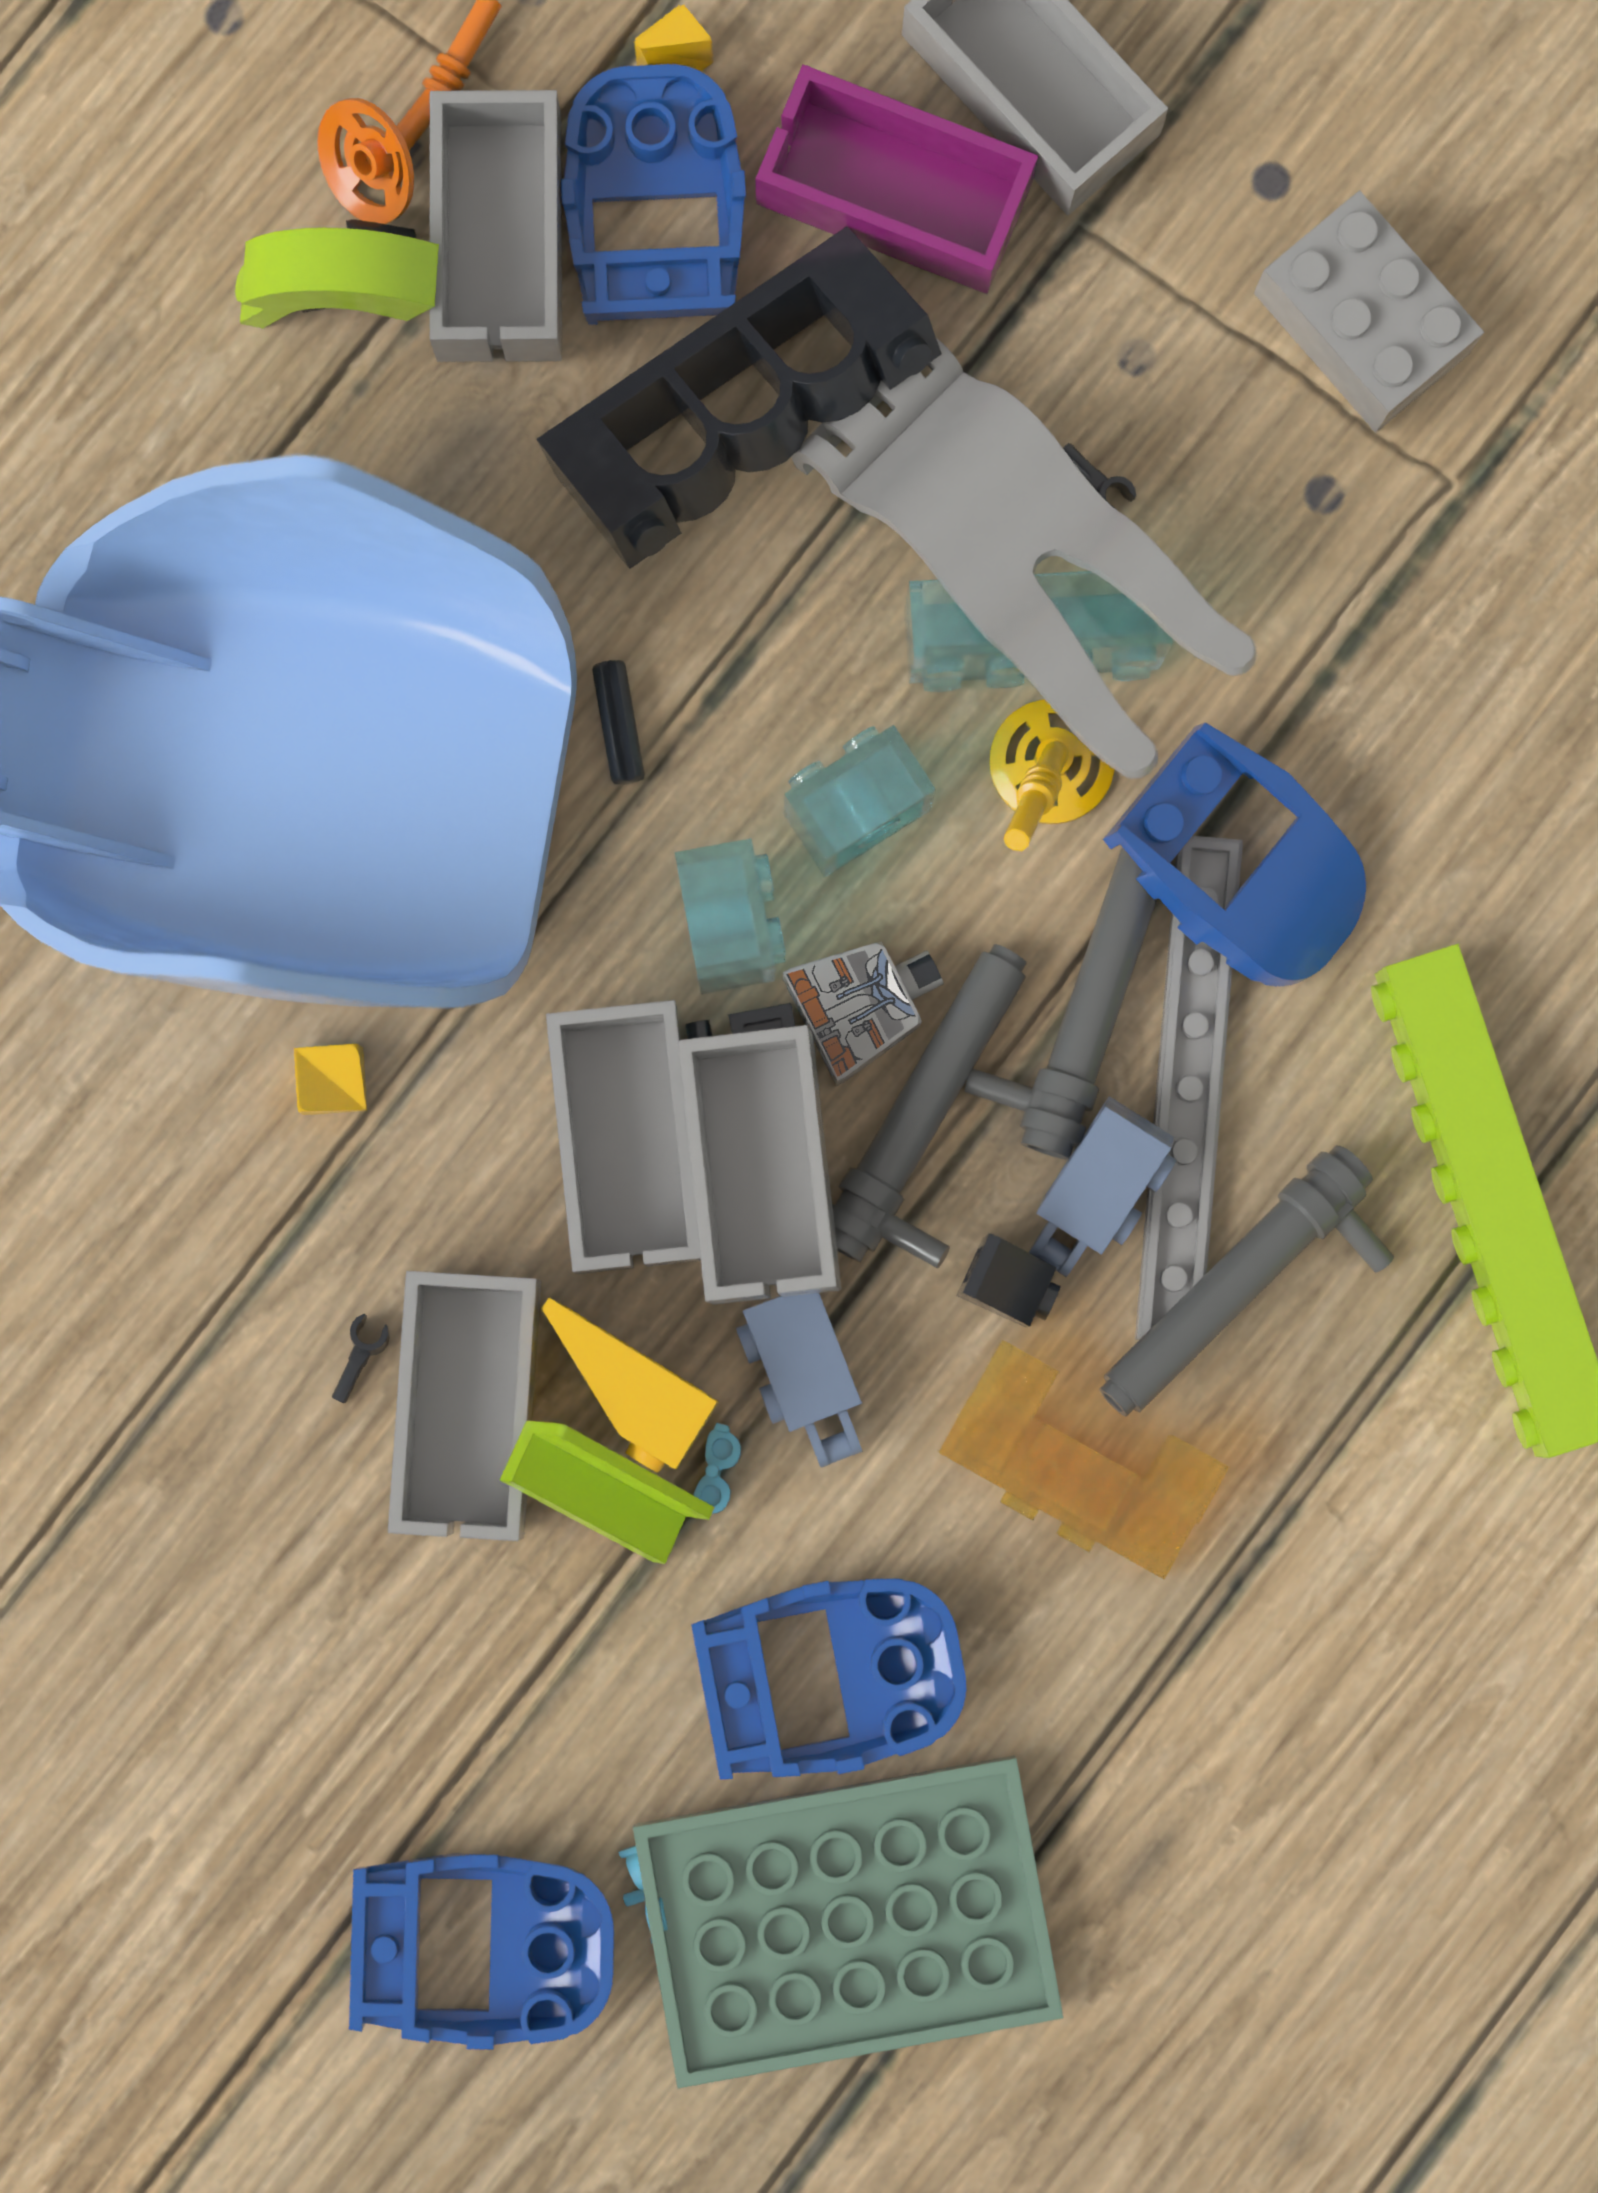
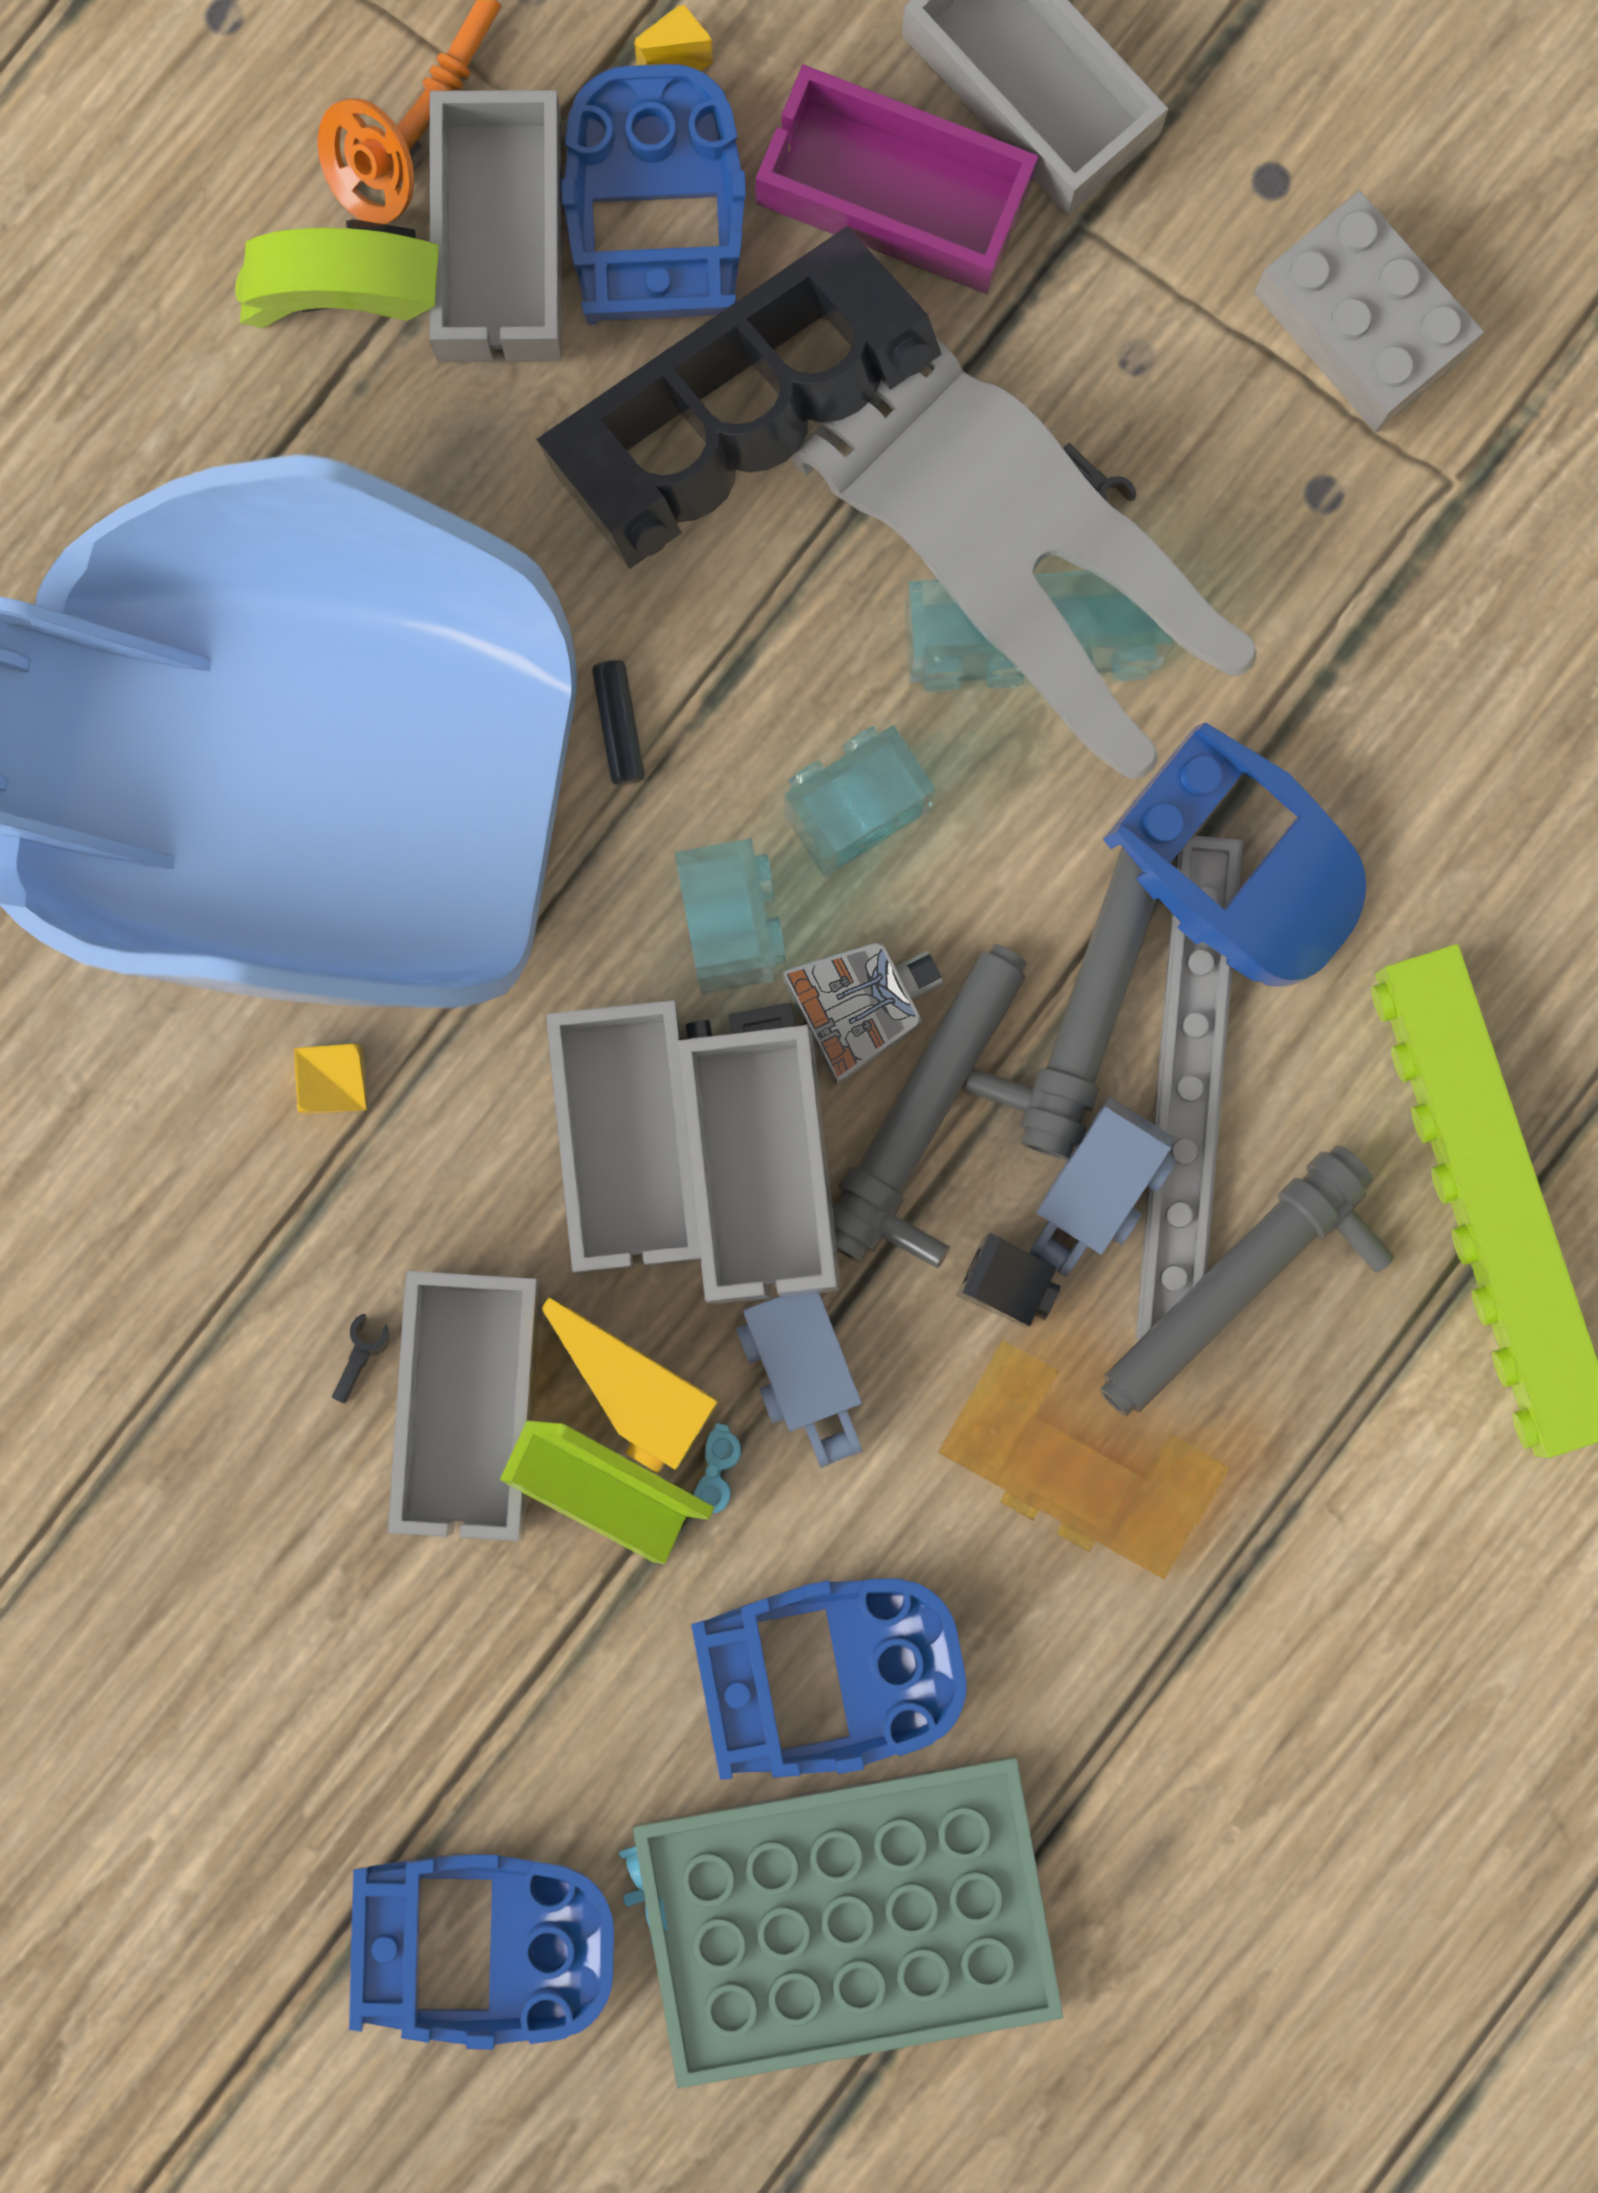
(1044, 776): yellow dish -> none

